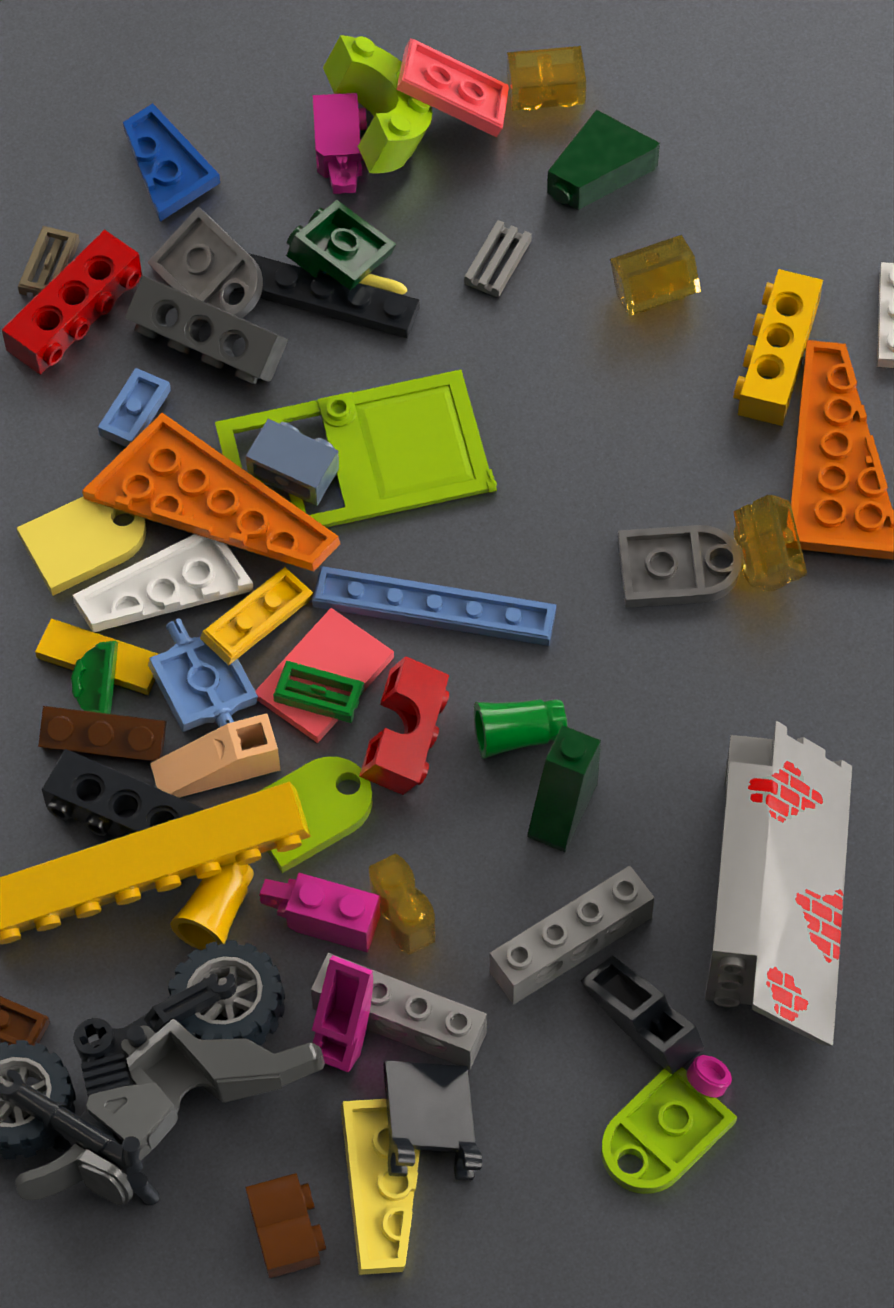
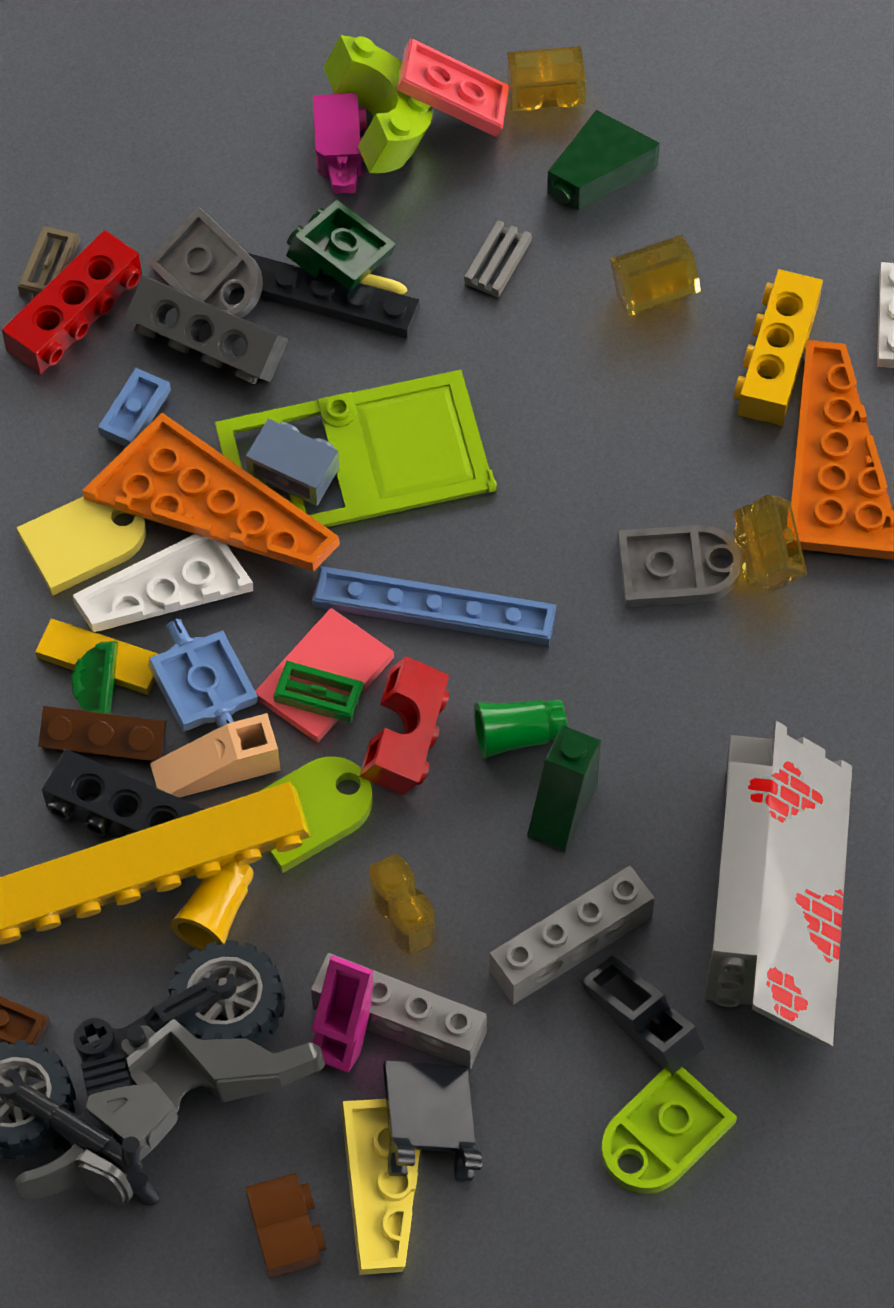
(167, 162): blue wing -> none
(256, 616): yellow tile -> none
(325, 909): dark pink hinge -> none
(709, 1076): dark pink tile -> none

